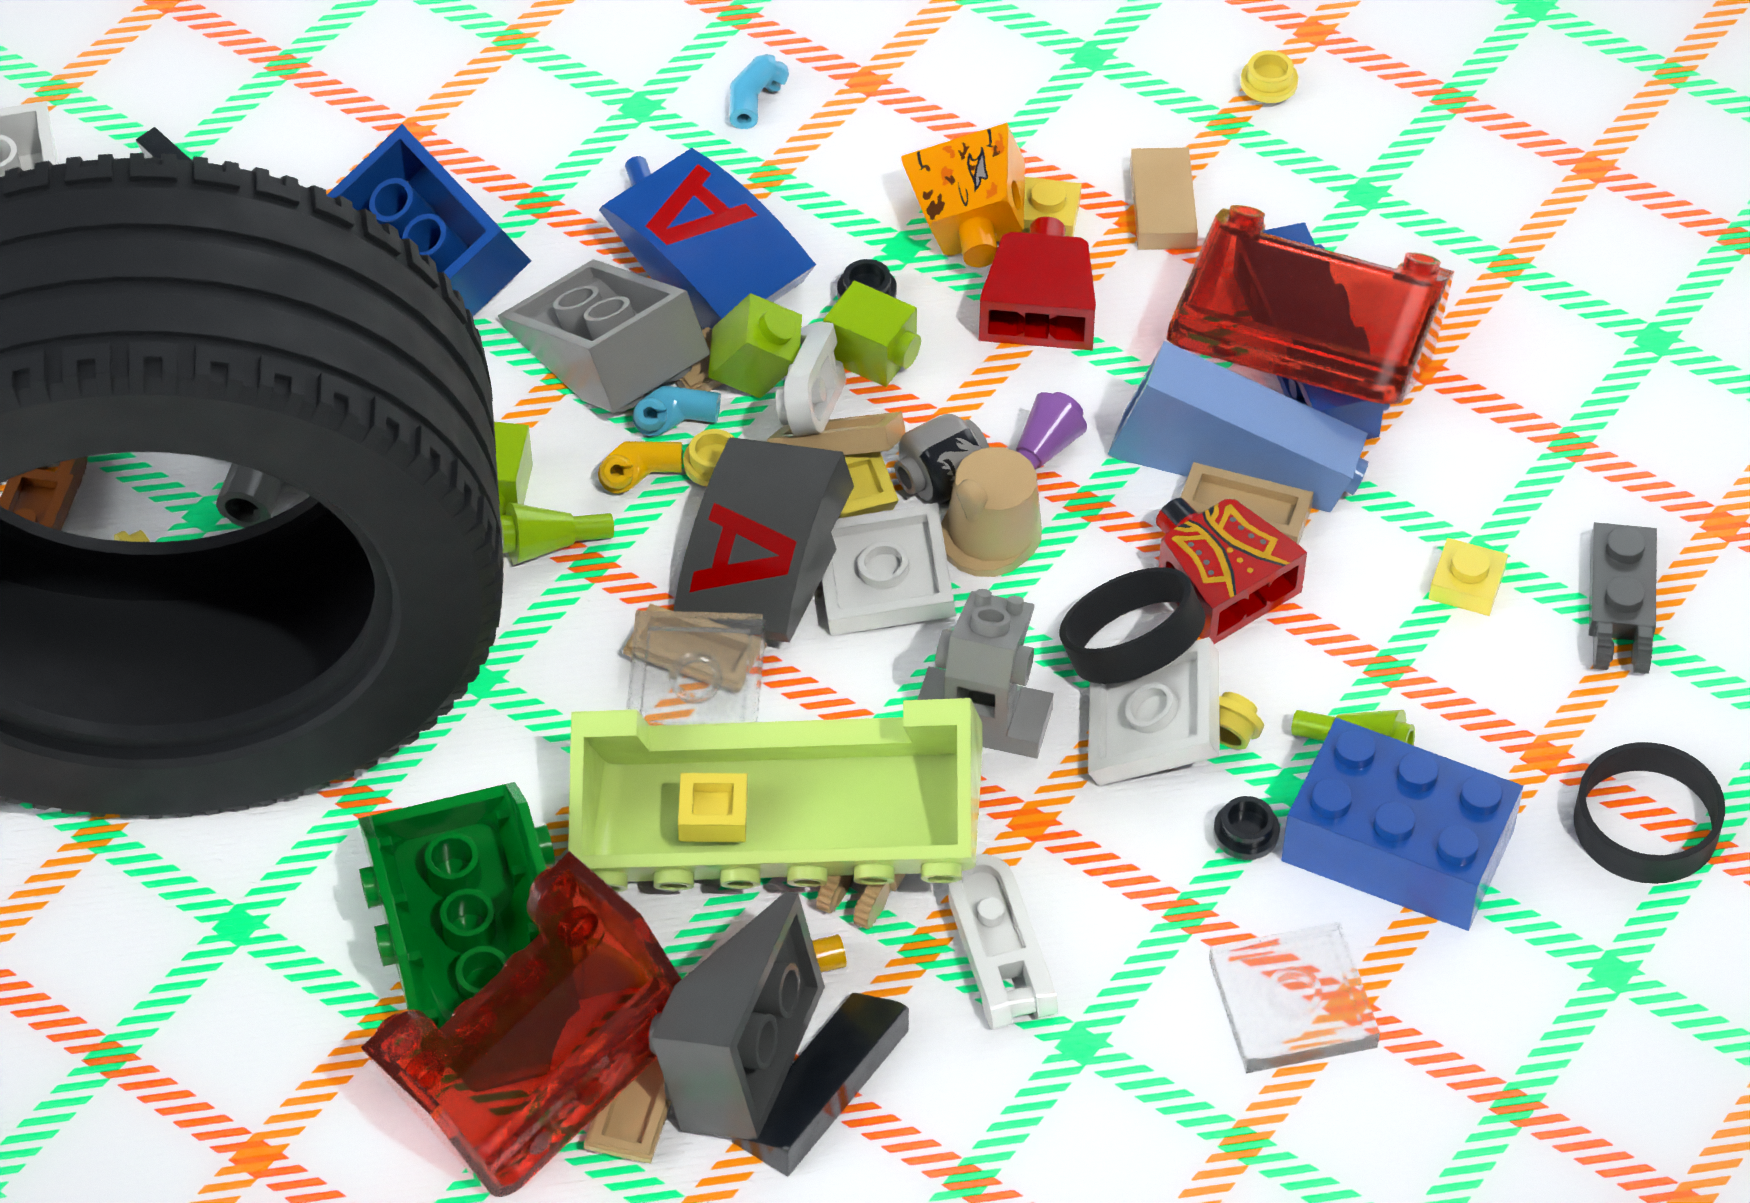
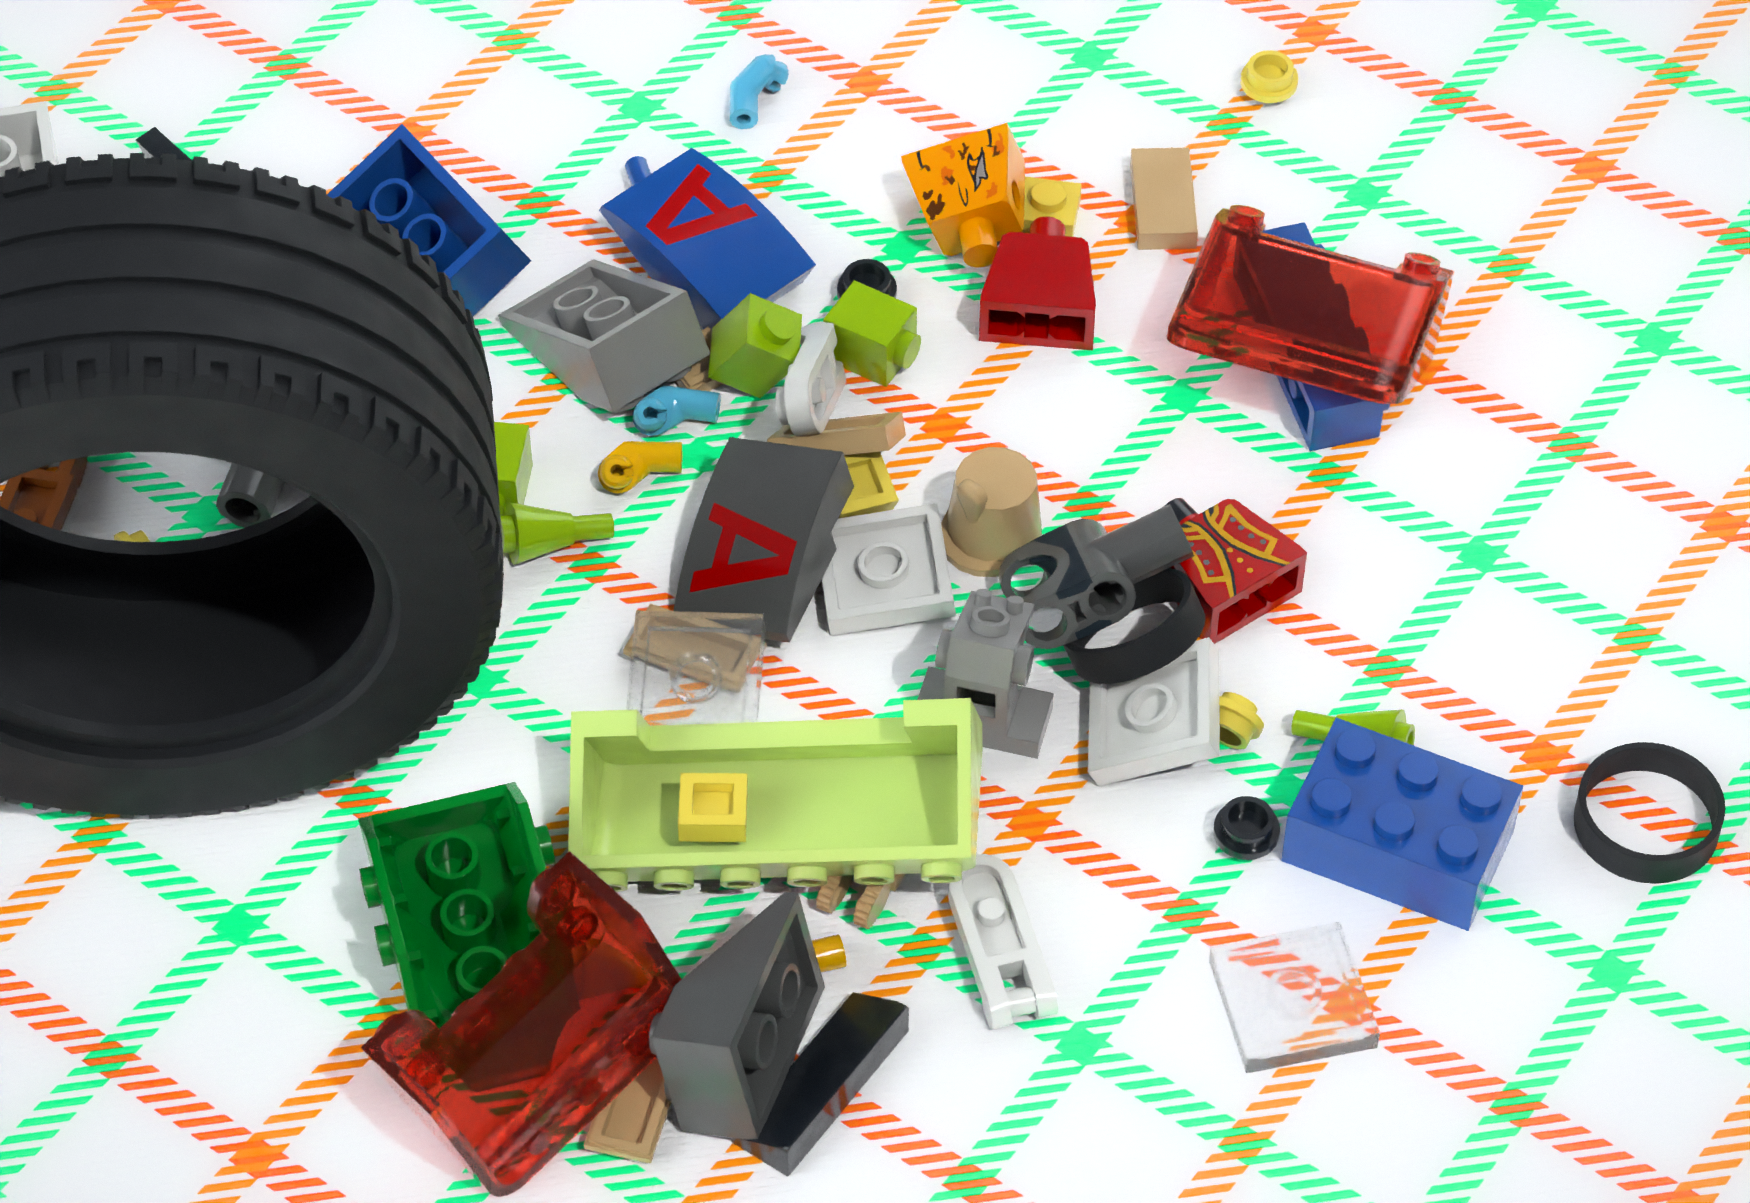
(704, 454): light yellow plate -> none
(933, 454): light grey head -> none
(1051, 427): medium lavender cone -> none
(1094, 571): none -> dark grey connector
(1220, 419): medium blue slope -> none
(1276, 503): tan tile -> none
(1468, 576): light yellow plate -> none
(1622, 592): dark grey hinge -> none

